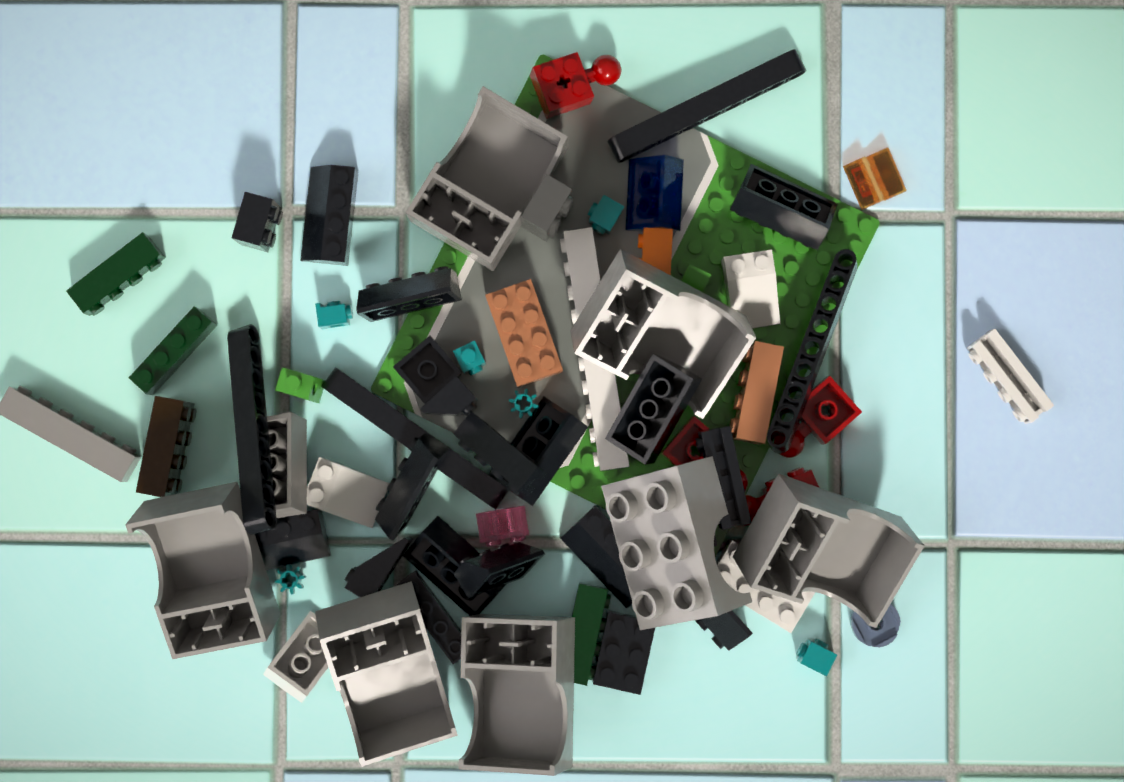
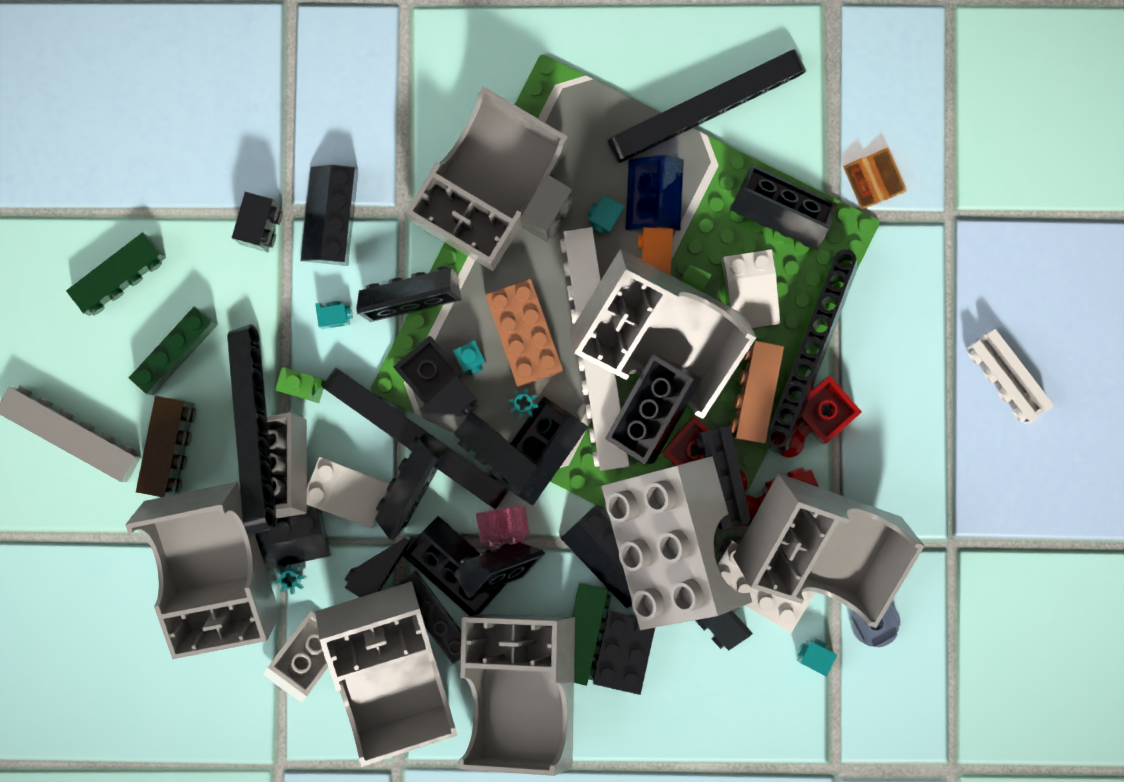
(570, 72): red brick -> none

